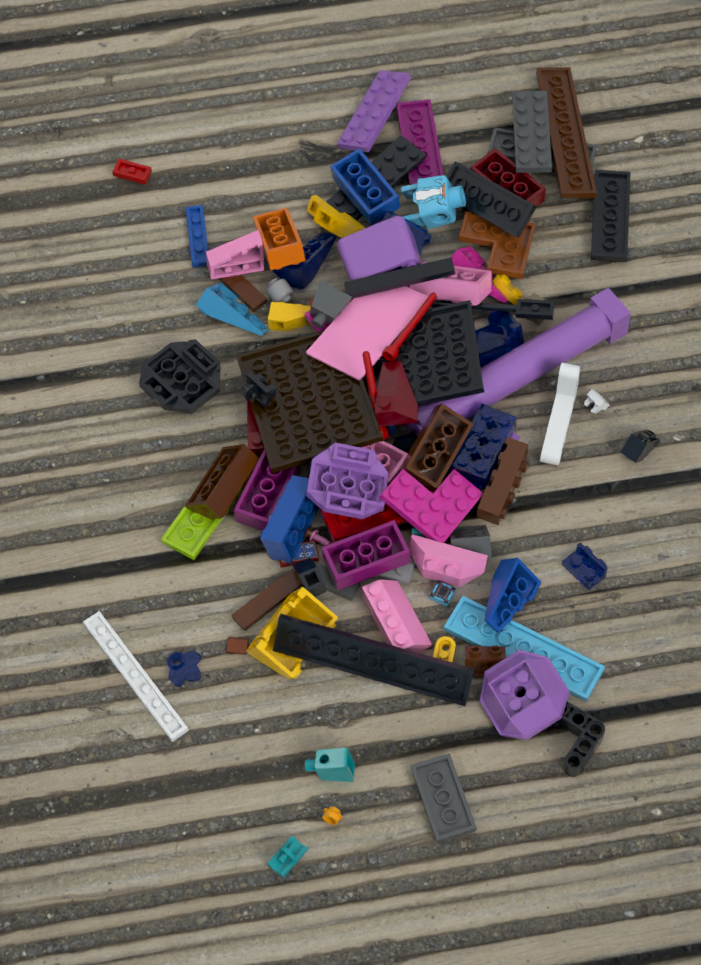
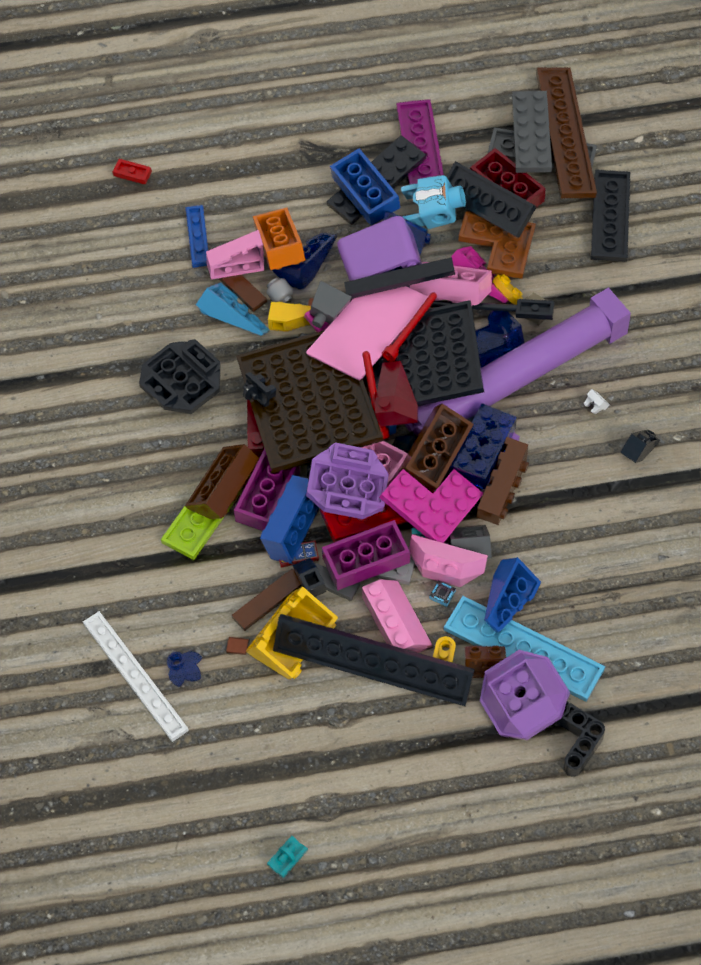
(313, 535): bright pink piece -> none
(332, 220): yellow slope -> none
(332, 765): teal torso -> none
(332, 815): light orange plate -> none
(374, 111): medium lavender plate -> none
(443, 798): dark grey plate -> none
(560, 414): white beam -> none
(585, 566): clear blue bracket -> none

